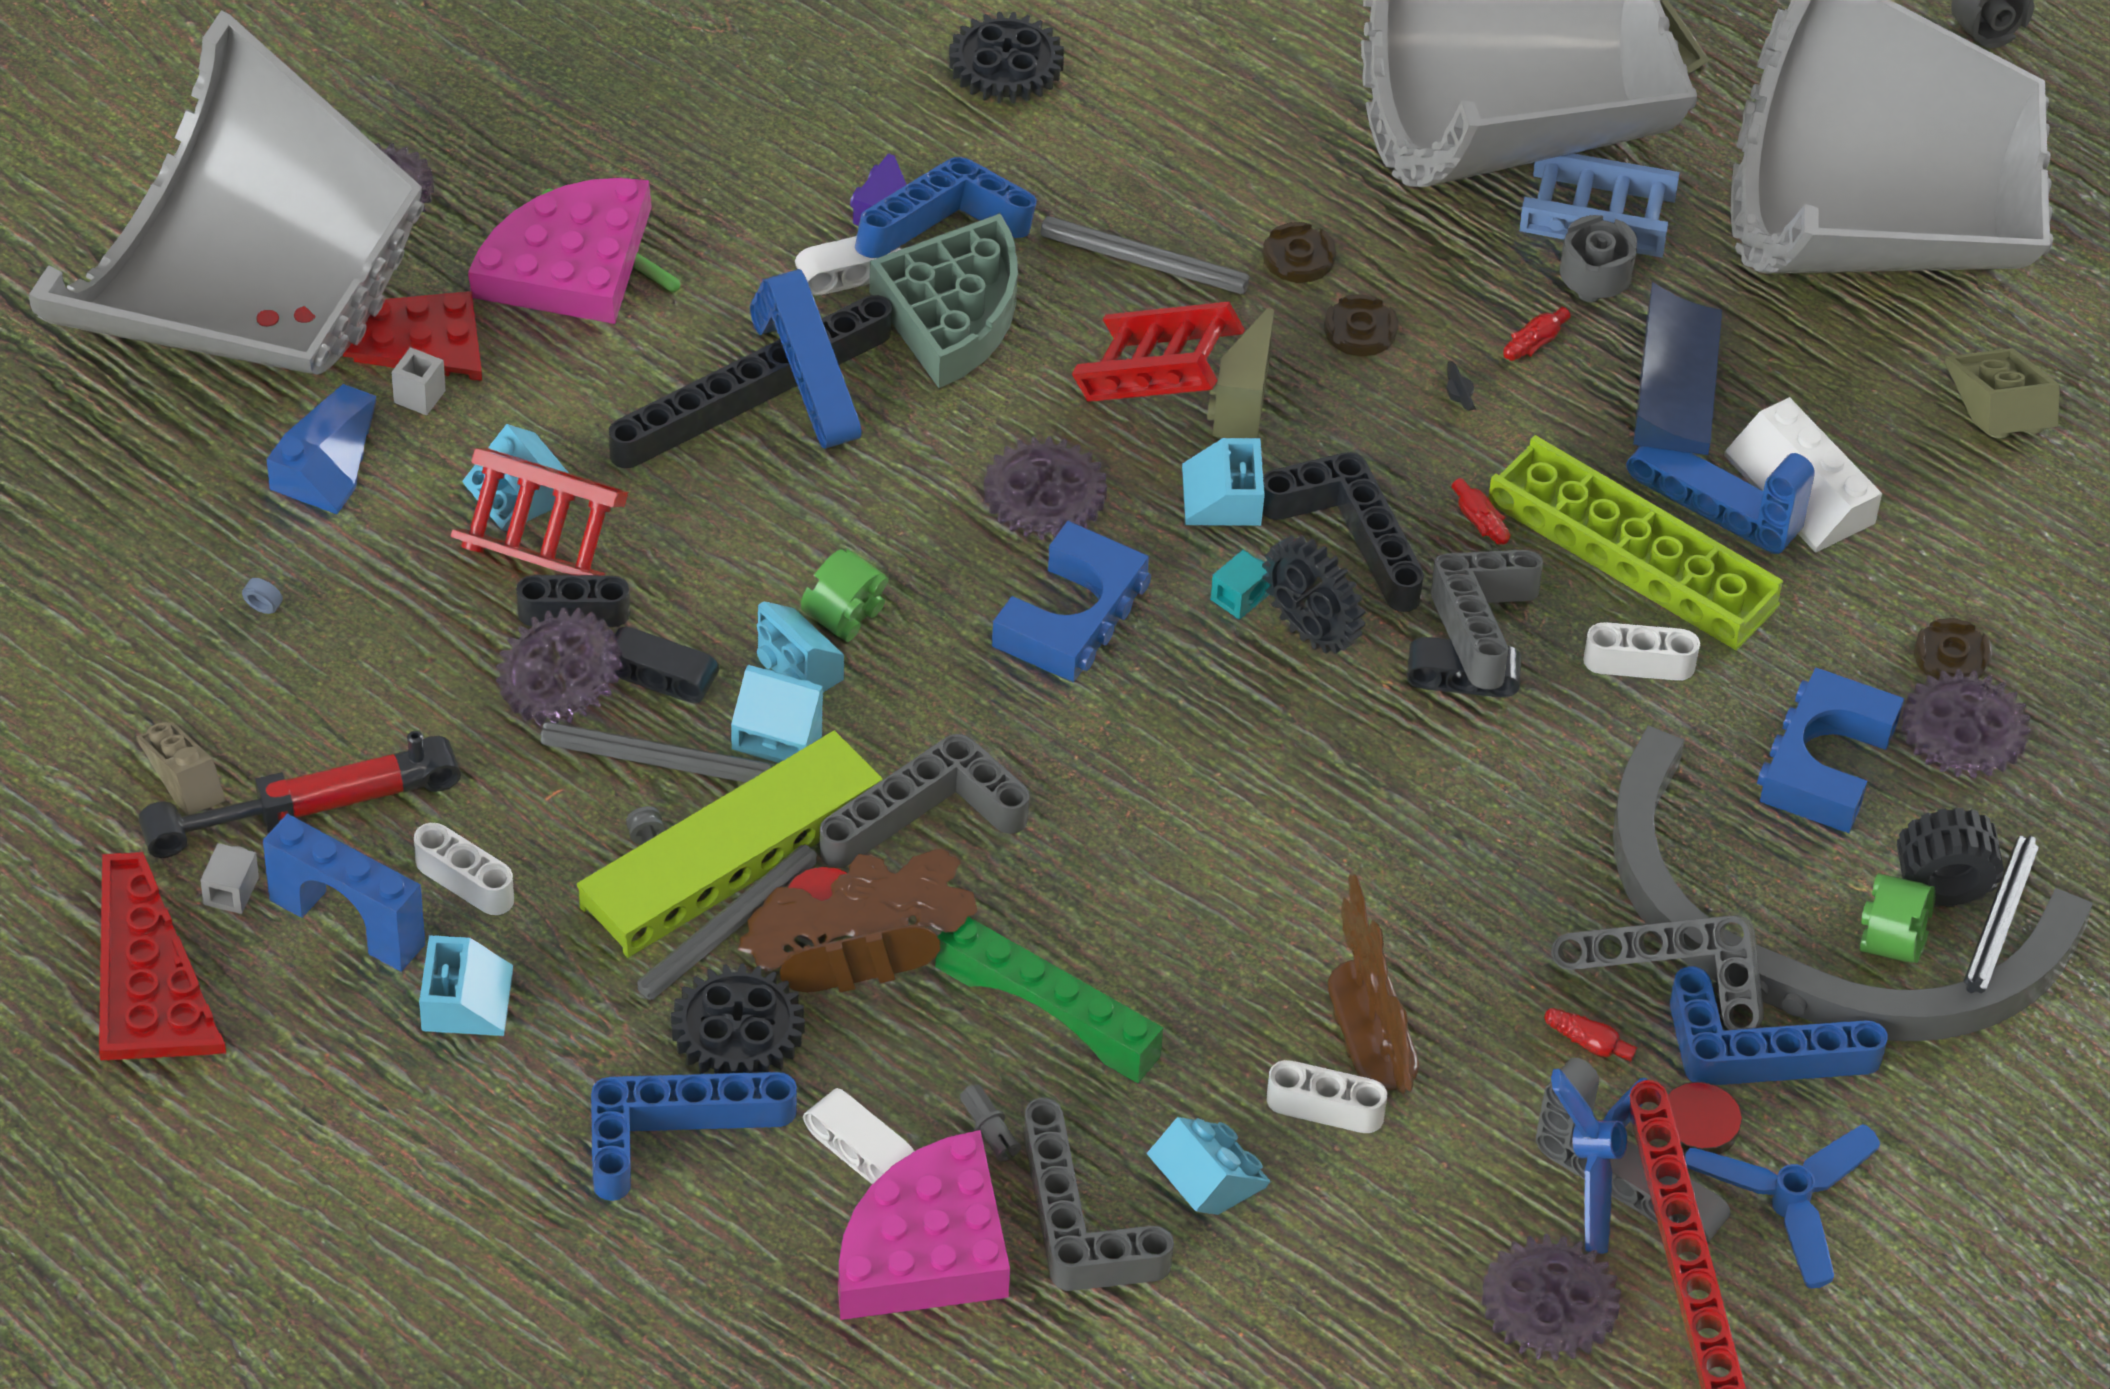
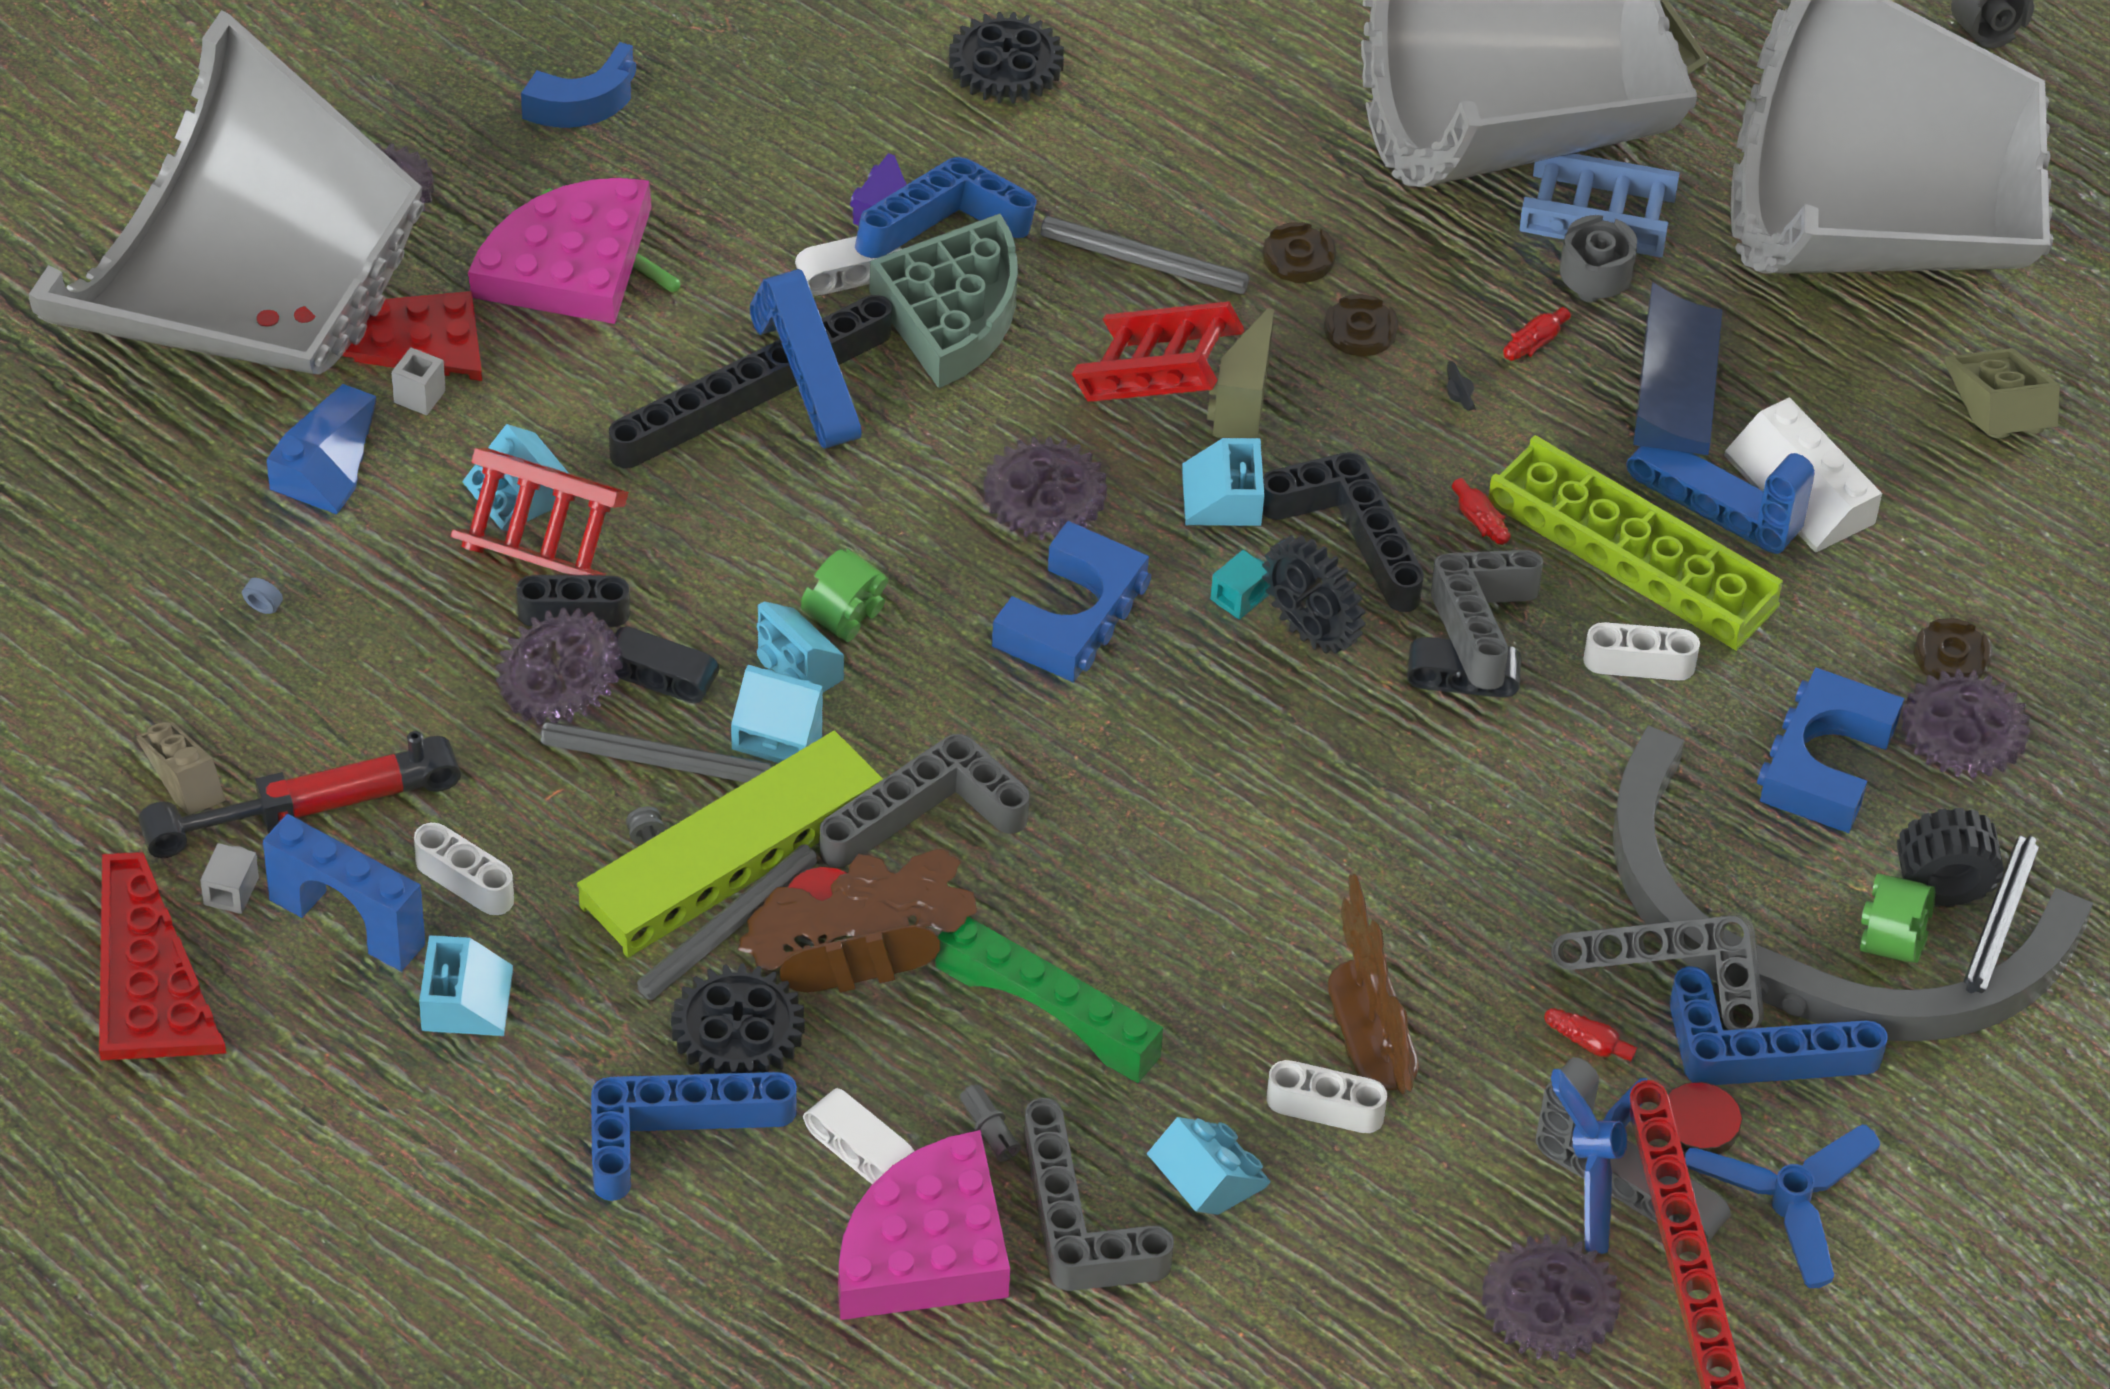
(583, 100): none -> blue arch

